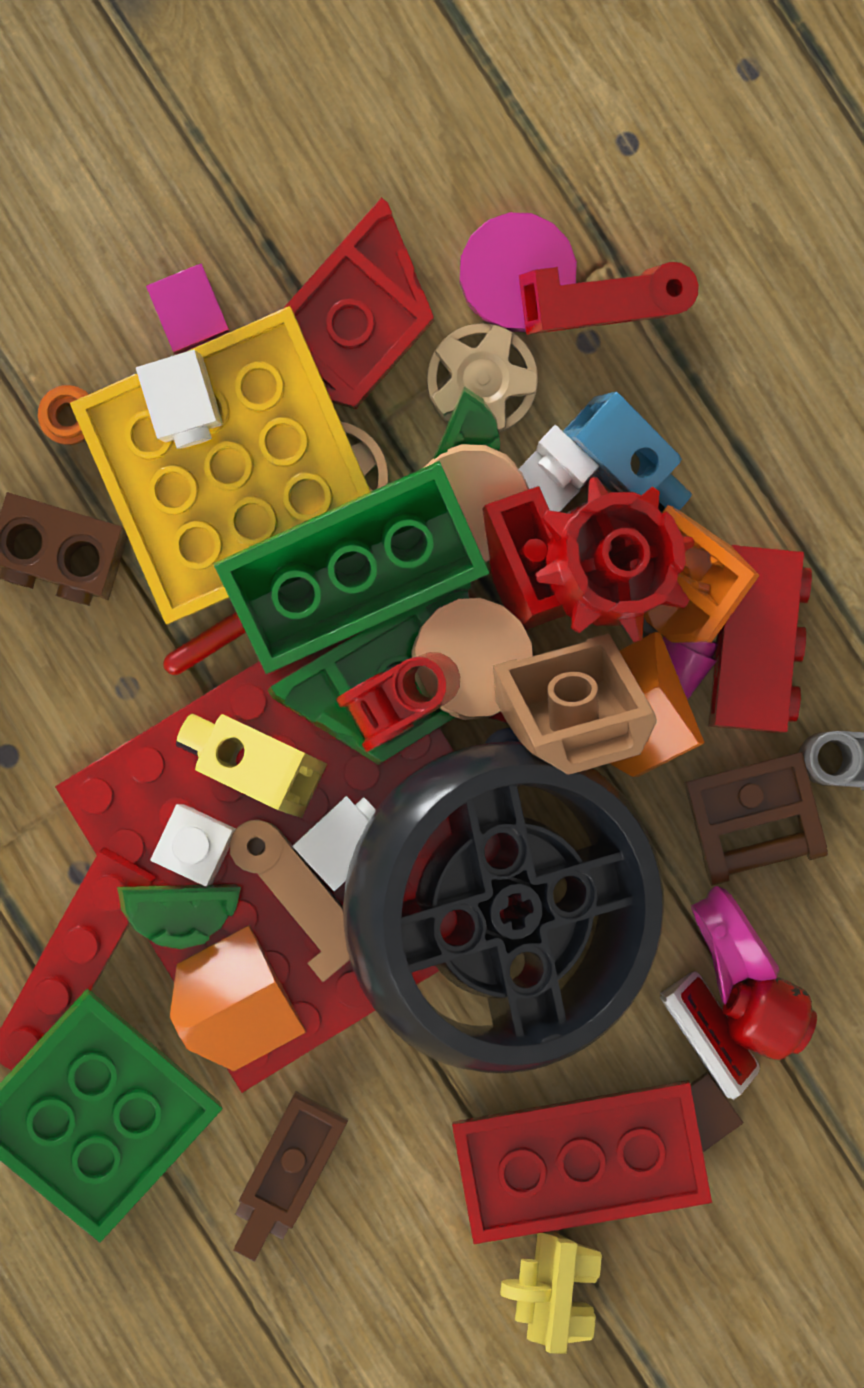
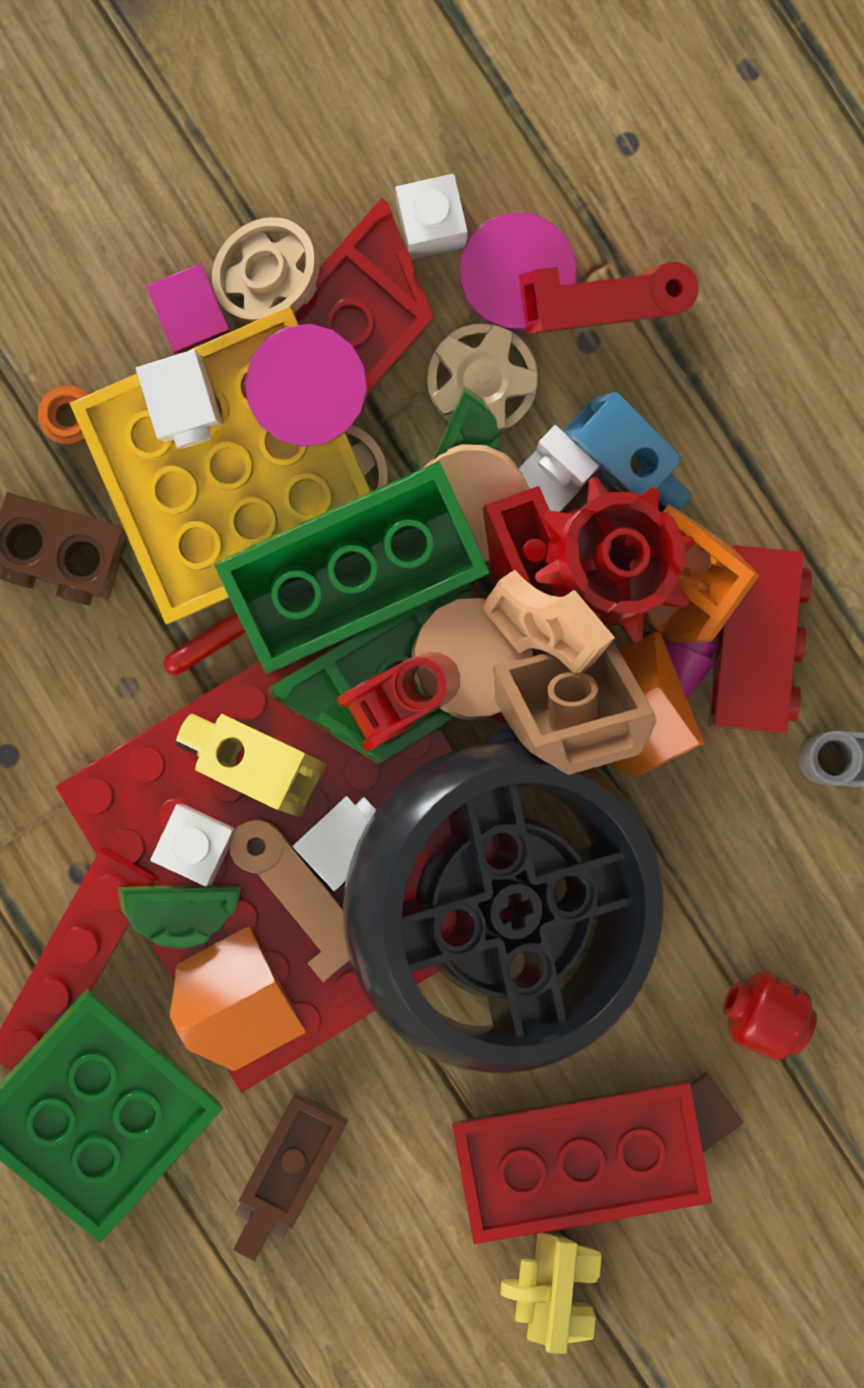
(267, 269): none -> tan wheel
(306, 385): none -> dark pink tile
(431, 216): none -> white brick
(547, 622): none -> light nougat tile
(707, 1031): slope -> none
(732, 942): dark pink piece -> none
(749, 799): reddish brown plate -> none

